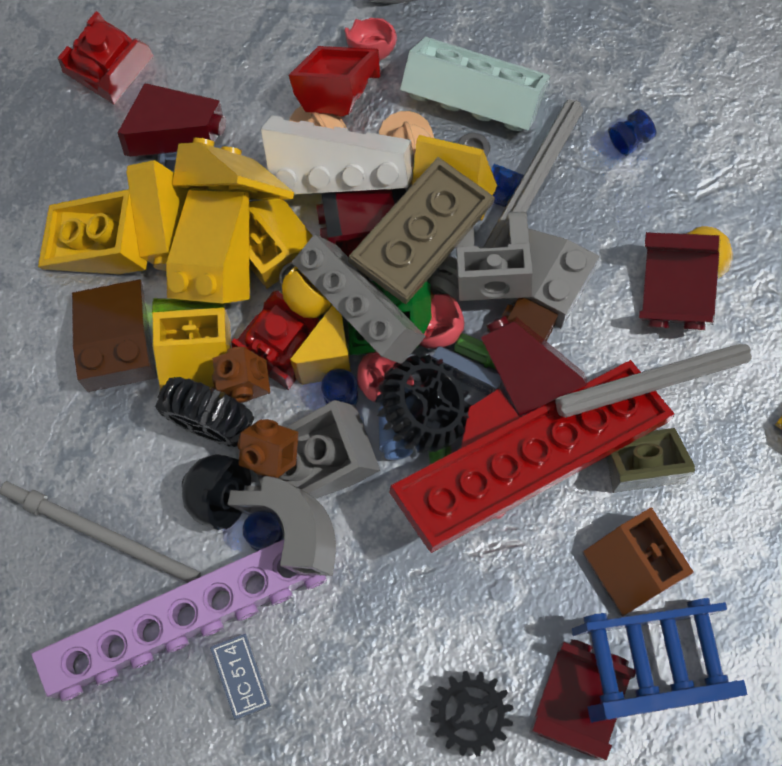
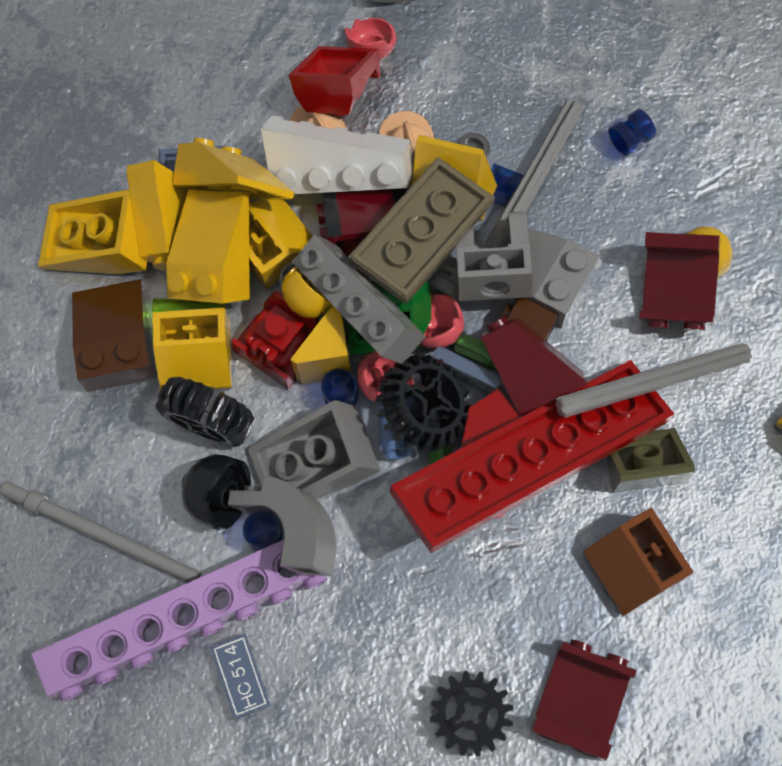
(104, 59): red brick -> none
(167, 118): dark red slope -> none
(241, 374): dark orange brick -> none
(268, 448): dark orange brick -> none
(474, 83): light aqua slope -> none
(648, 697): blue fence -> none

